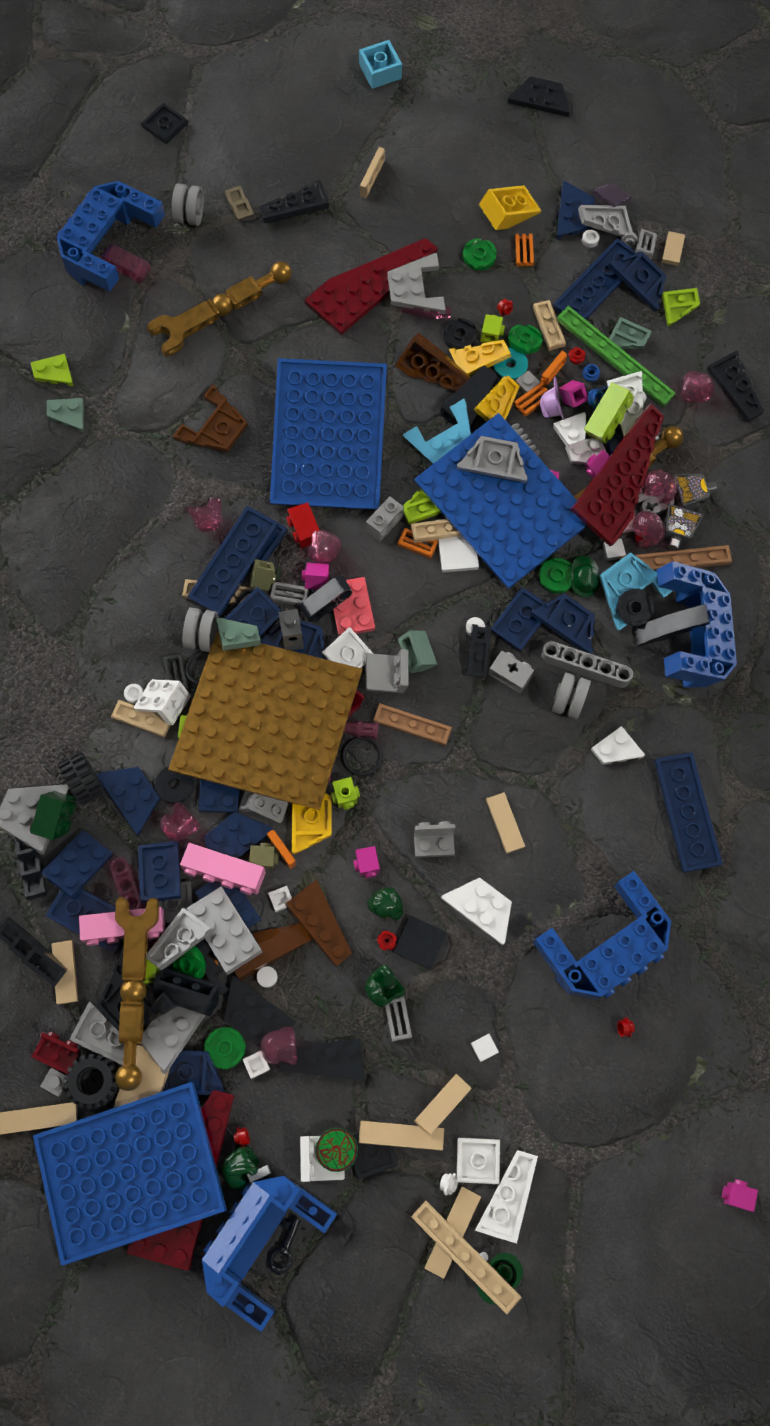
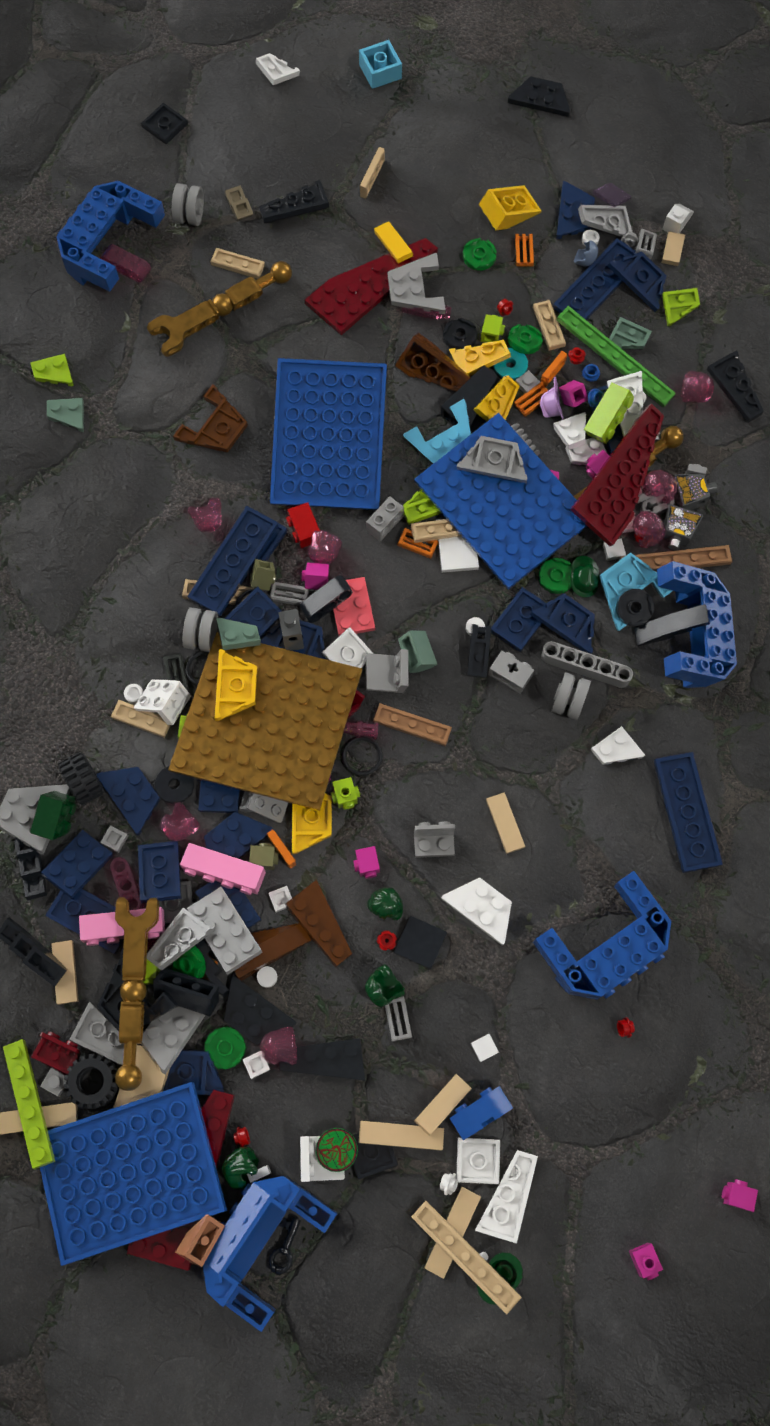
(28, 1104): none -> lime plate
(114, 839): none -> light grey plate
(200, 1240): none -> nougat slope
(234, 685): none -> yellow wing
(237, 263): none -> tan tile
(276, 69): none -> white wing
(393, 242): none -> yellow tile
(481, 1112): none -> blue brick
(586, 256): none -> sand blue hair
(646, 1261): none -> dark pink brick
(677, 218): none -> white slope
(696, 469): none -> light grey plate

